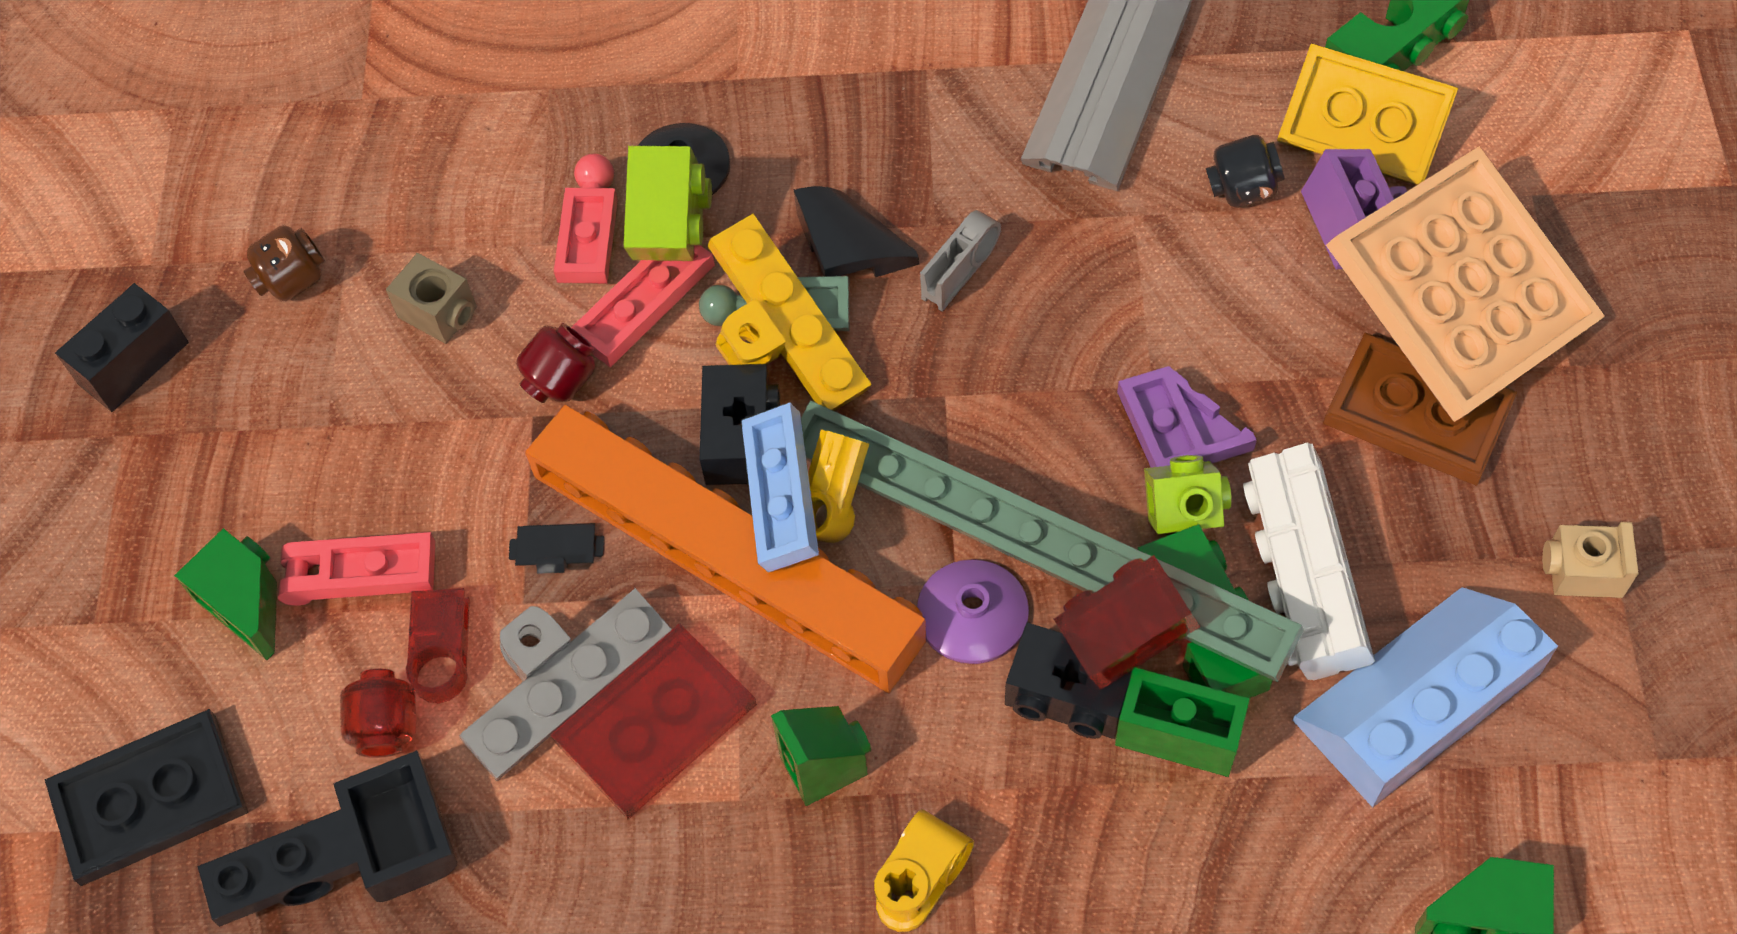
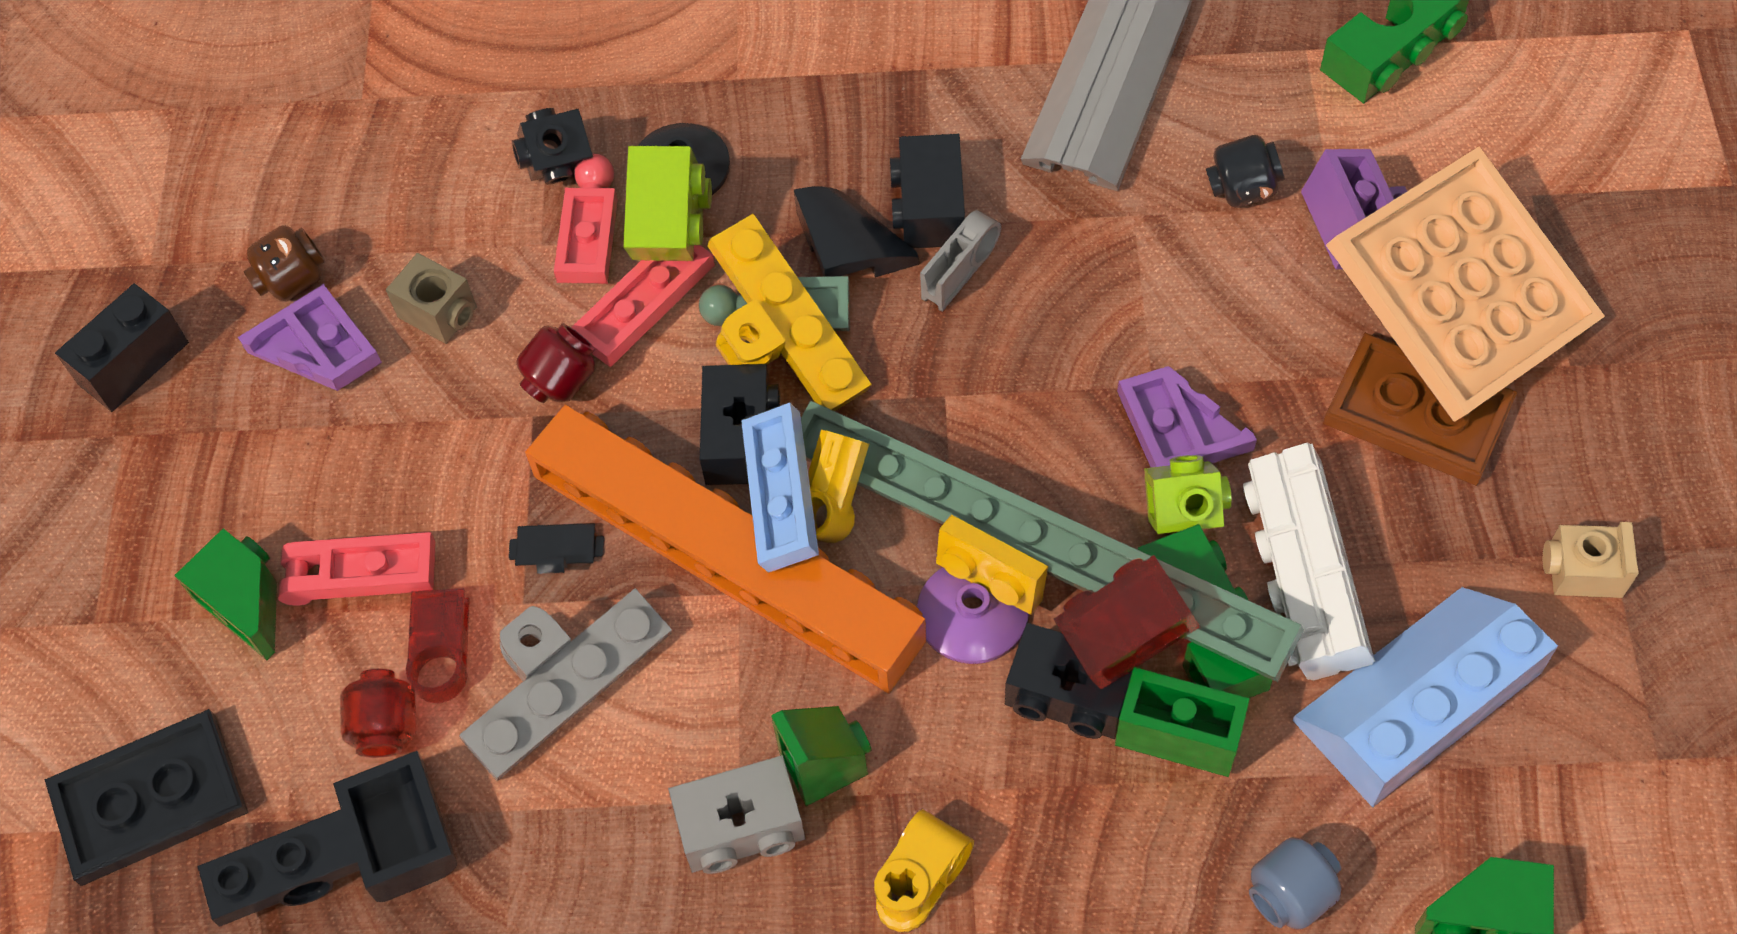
(313, 341): none -> medium lavender wing
(563, 132): none -> black brick
(653, 720): clear red tile -> none
(706, 811): none -> light grey brick
(930, 189): none -> black brick
(987, 561): none -> yellow plate
(1295, 883): none -> sand blue head
(1367, 106): yellow tile -> none

